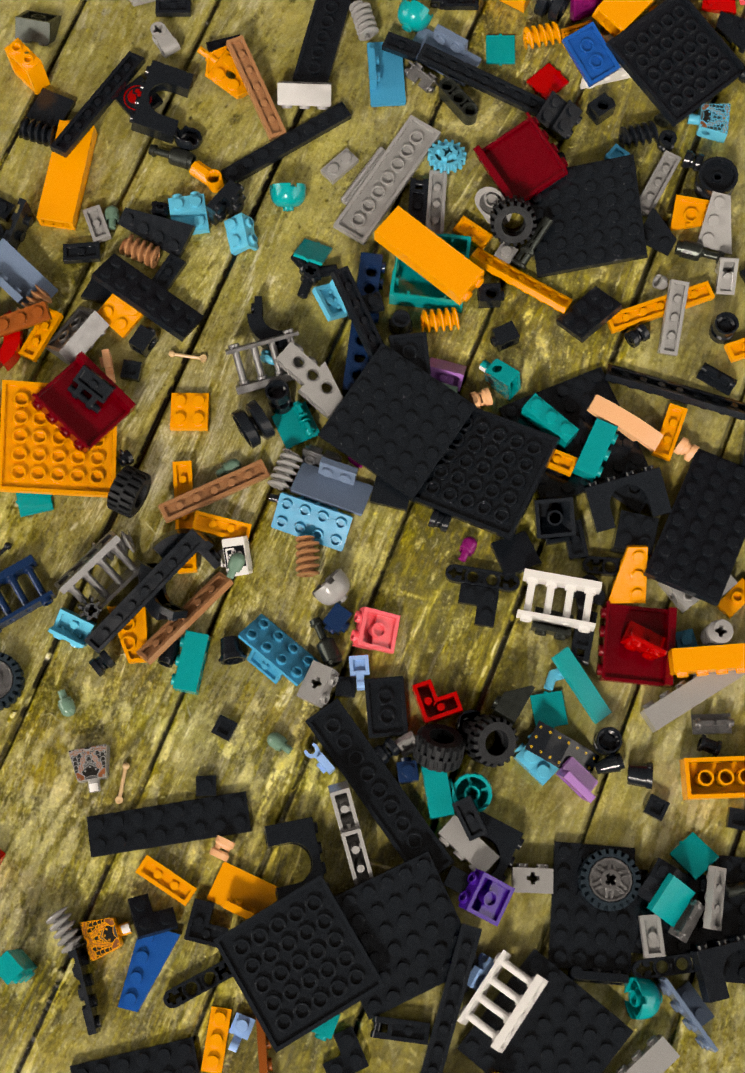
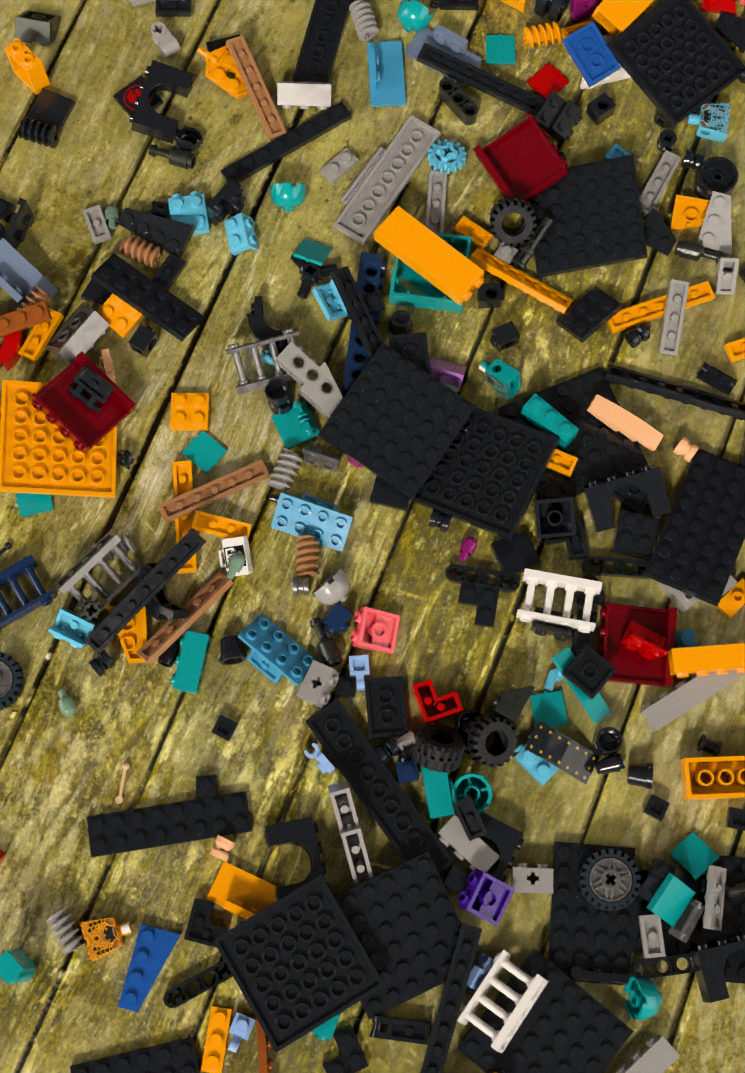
(66, 183): light orange brick -> none
(81, 252): black plate -> none
(85, 992): black wing -> none
(91, 765): torso -> none
(97, 104): black plate -> none
(129, 491): black tyre -> none
(131, 370): black plate -> none
(148, 922): black plate -> none
(166, 880): light orange plate -> none
(170, 539): black arch -> none
(202, 358): tan hinge -> none
(204, 452): none -> teal piece
(207, 176): light orange piece -> none
(228, 467): sand green cylinder -> none
(252, 424): black wheel -> none
(278, 742): sand green cylinder -> none
(301, 585): none -> flat silver wheel
(332, 485): sand blue bracket -> none
(401, 46): black plate -> none
(418, 199): black plate -> none
(427, 80): flat silver hinge -> none
(439, 319): light orange piece -> none
(481, 398): light nougat wheel -> none
(485, 200): light grey piece -> none
(578, 779): medium lavender panel -> none
(589, 671): none -> black tile
(596, 450): teal brick -> none
(630, 582): light orange wing -> none
(637, 133): black piece -> none
(660, 282): light grey hinge -> none
(670, 429): light orange plate -> none
(691, 1007): sand blue bracket -> none
(712, 723): flat silver hinge -> none
(717, 633): light grey piece -> none
(723, 327): black wheel -> none

